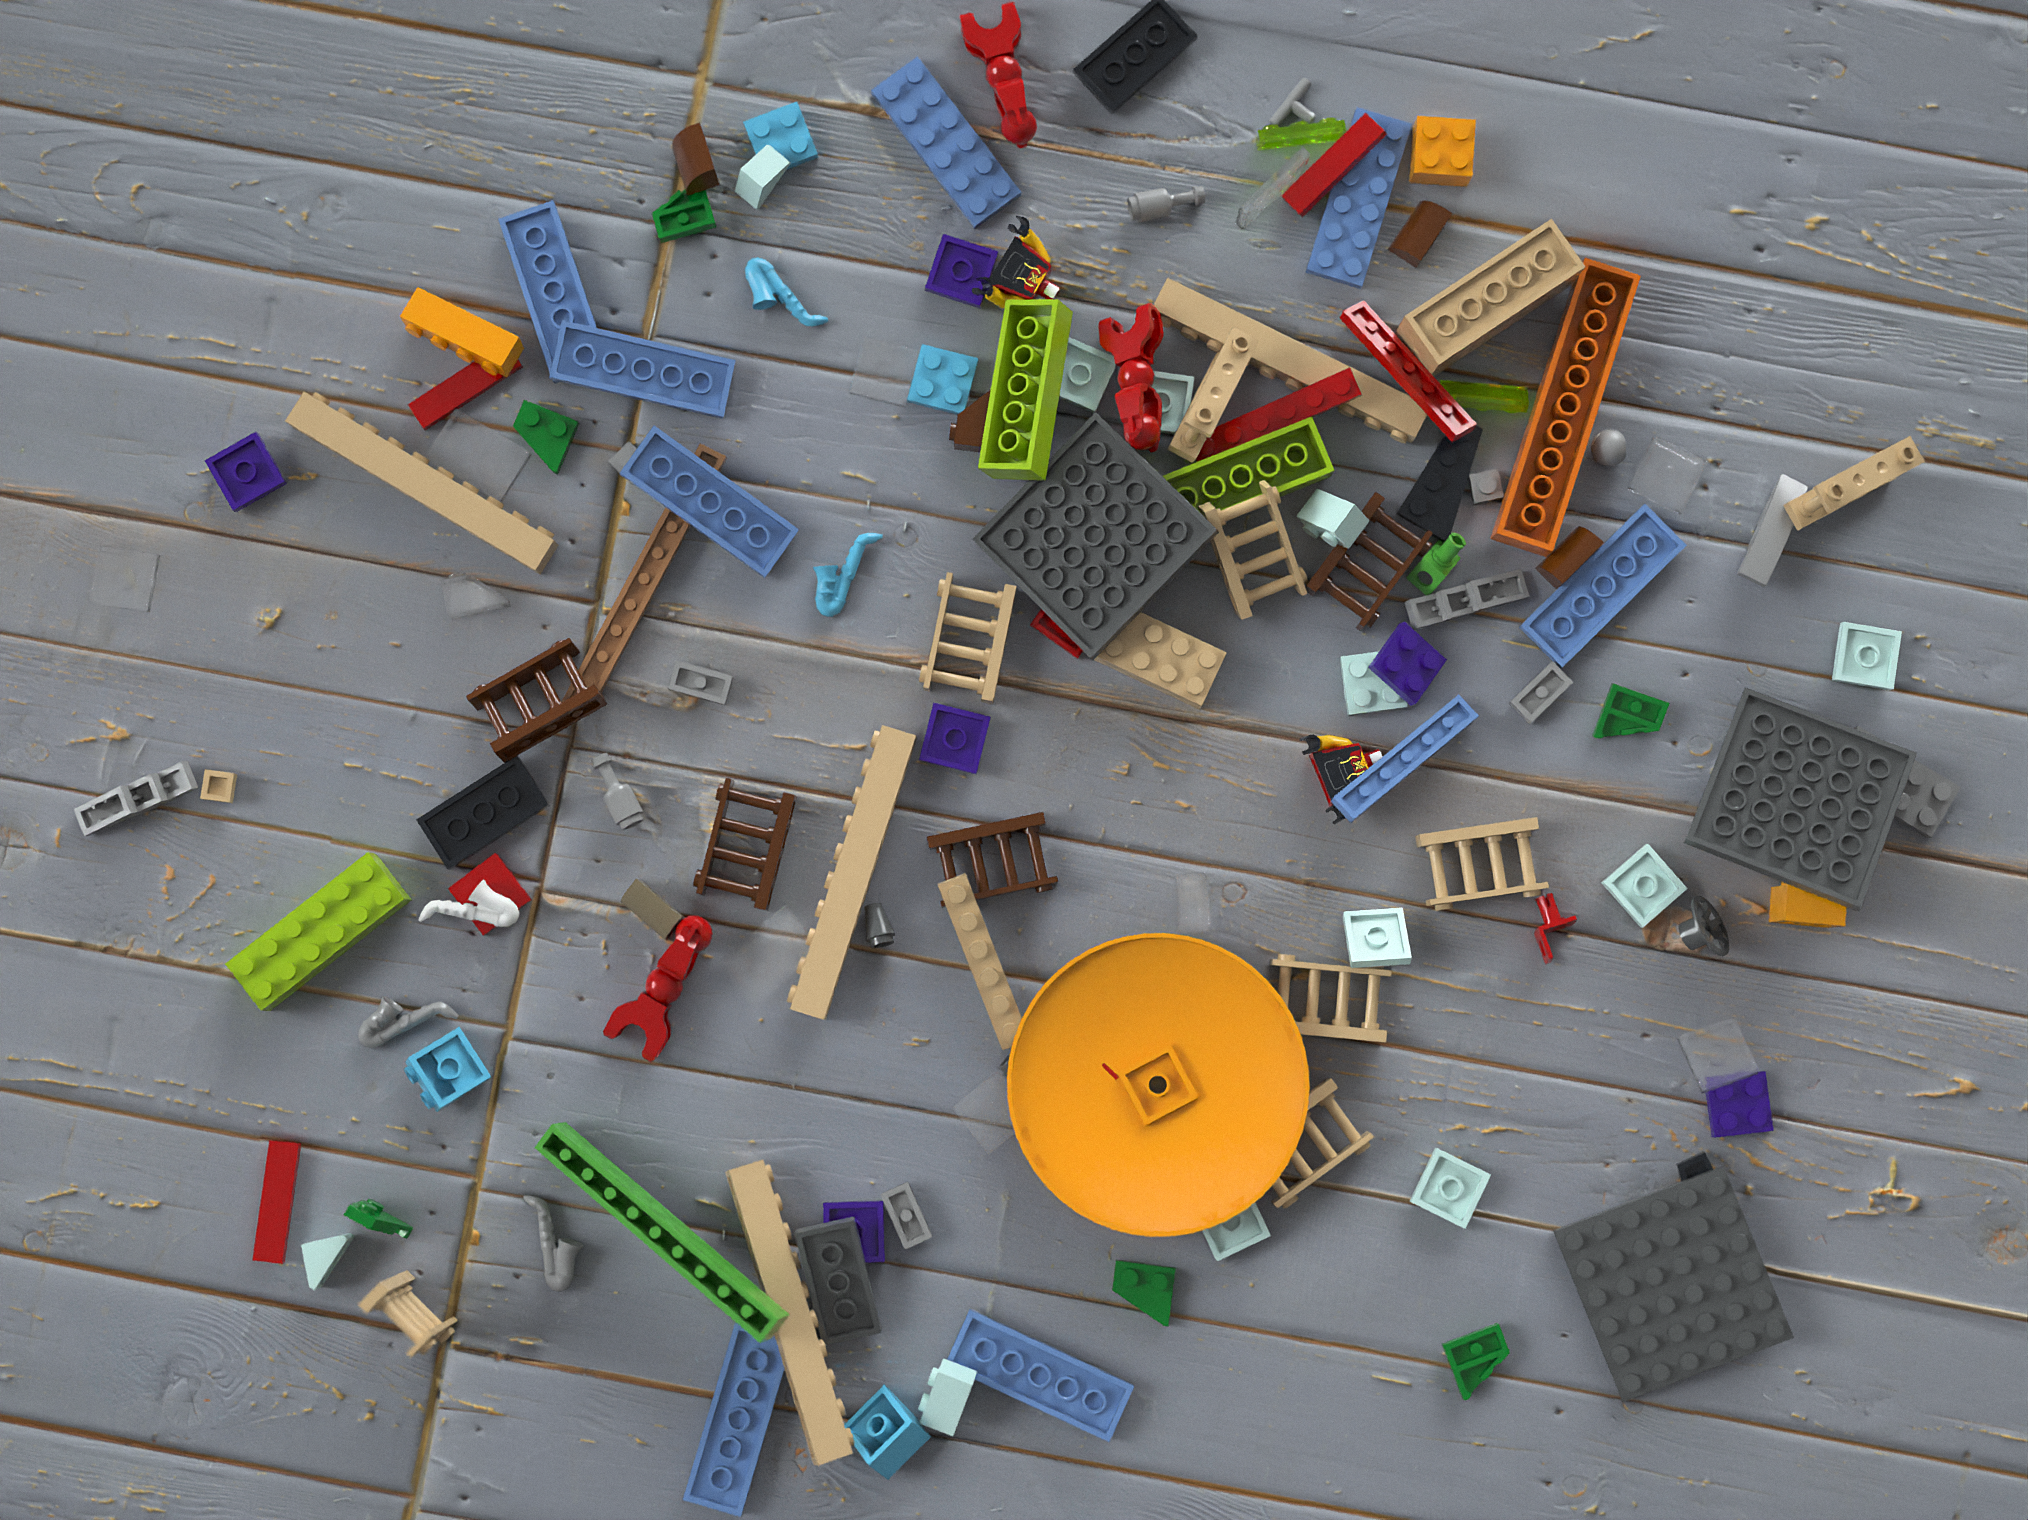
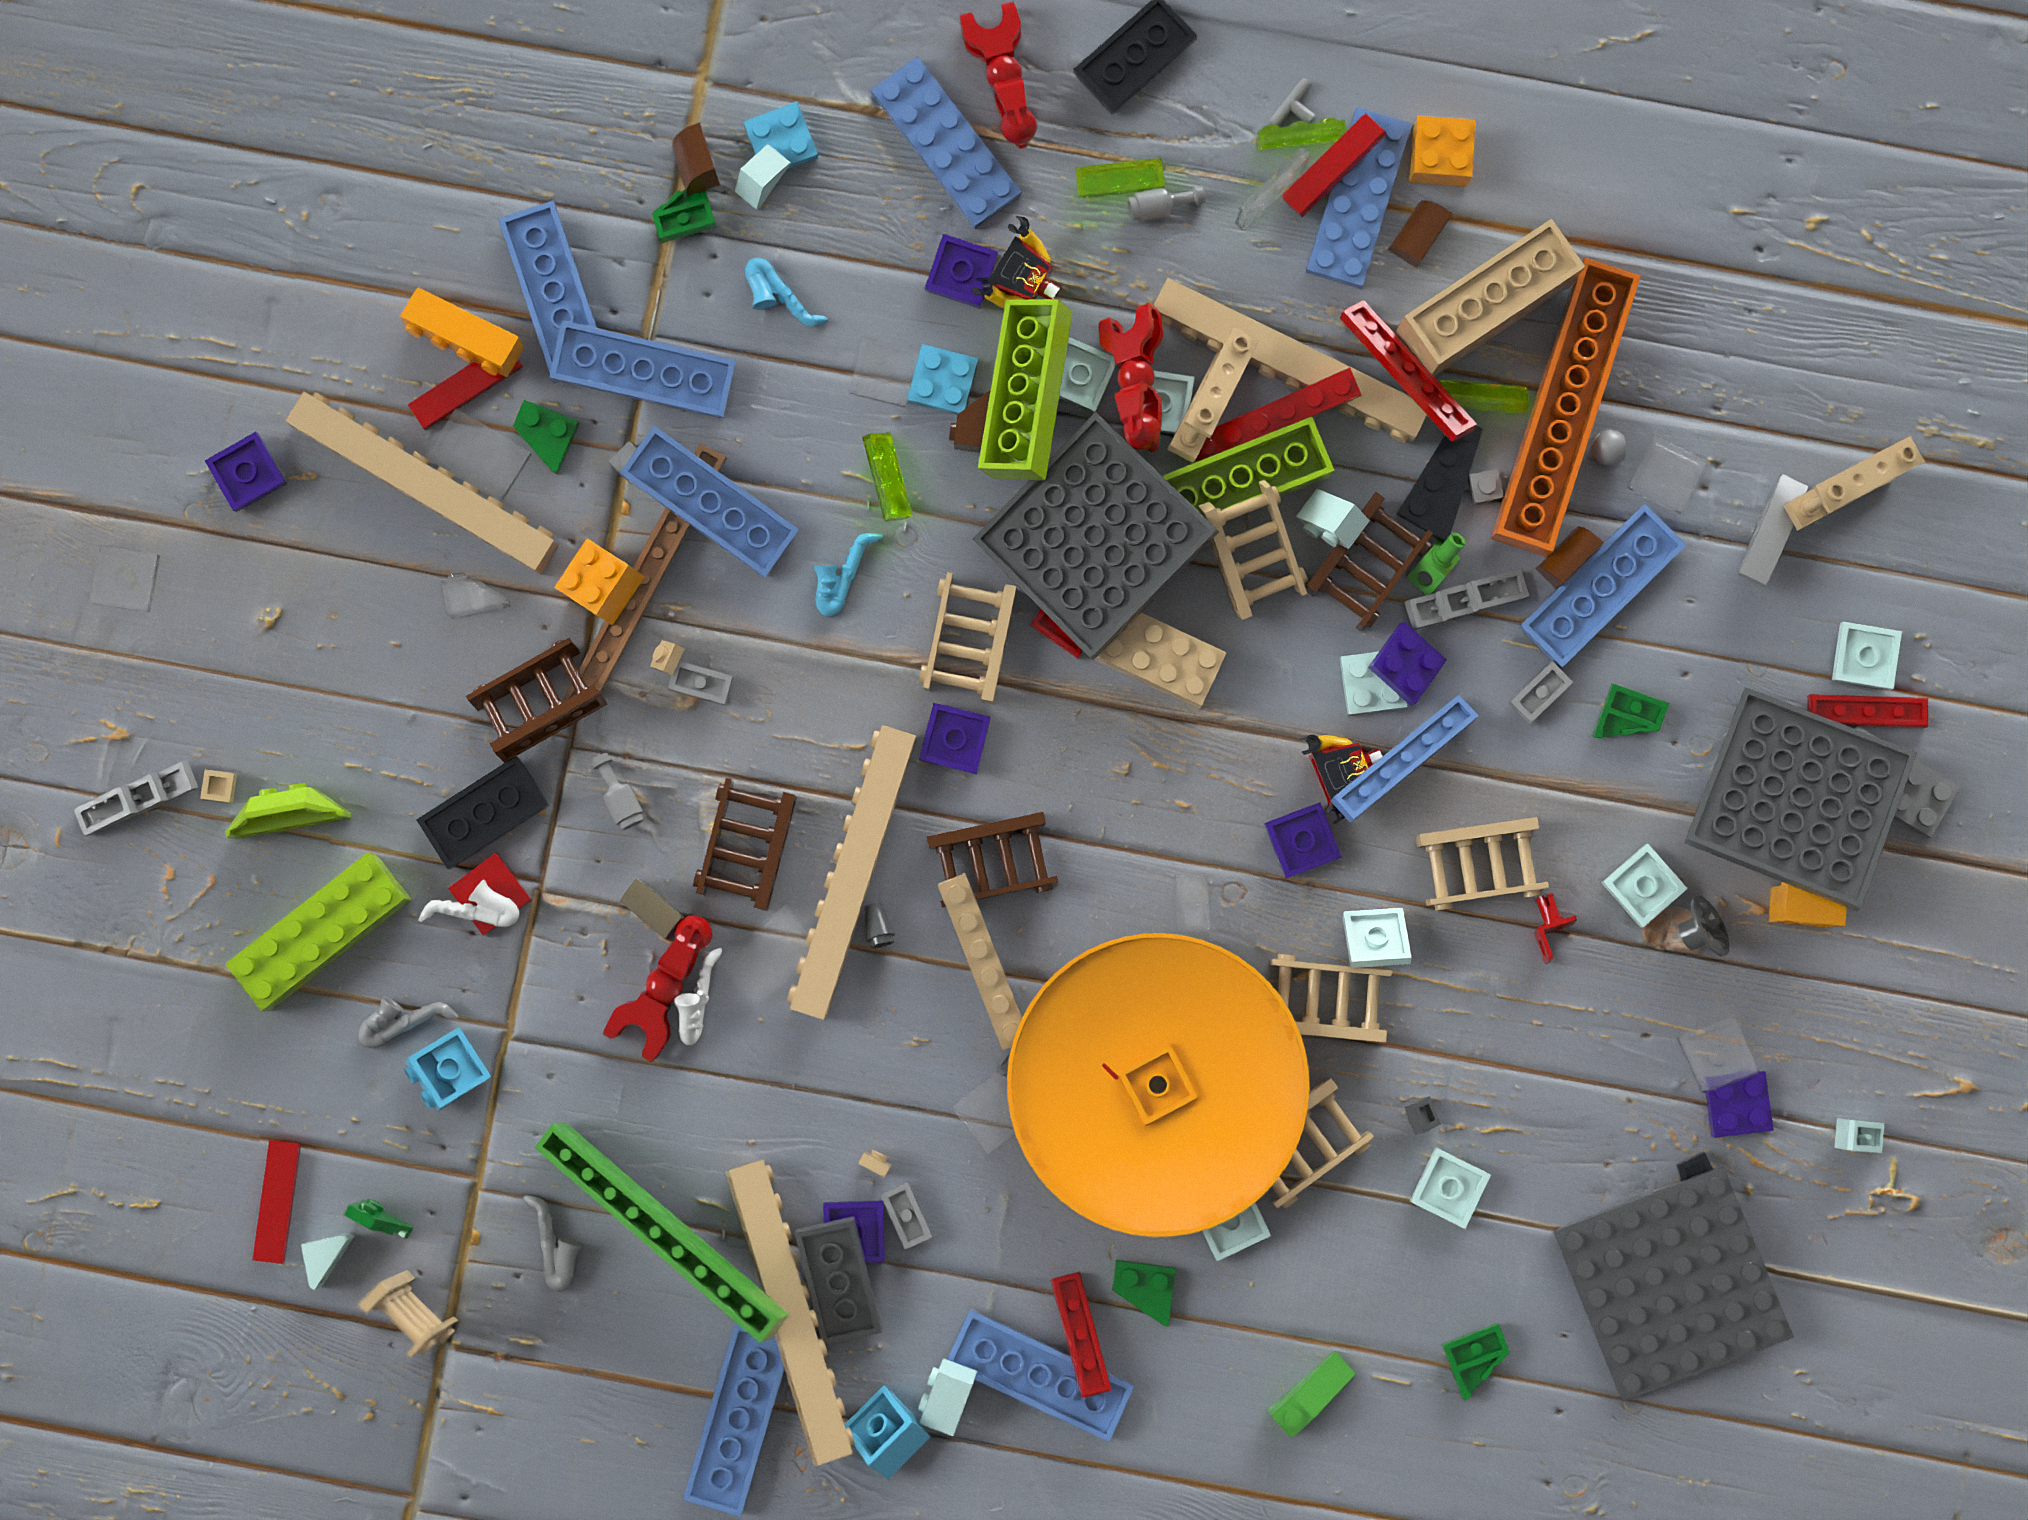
(285, 811): none -> lime wedge
(599, 581): none -> light orange brick
(666, 657): none -> tan plate
(692, 1006): none -> white piece
(875, 1162): none -> tan plate
(887, 476): none -> clear neon green plate
(1080, 1335): none -> red tile
(1119, 178): none -> clear neon green plate
(1302, 840): none -> dark purple plate
(1311, 1394): none -> bright green slope
(1422, 1115): none -> dark grey plate
(1859, 1135): none -> light aqua slope
(1871, 710): none -> red tile

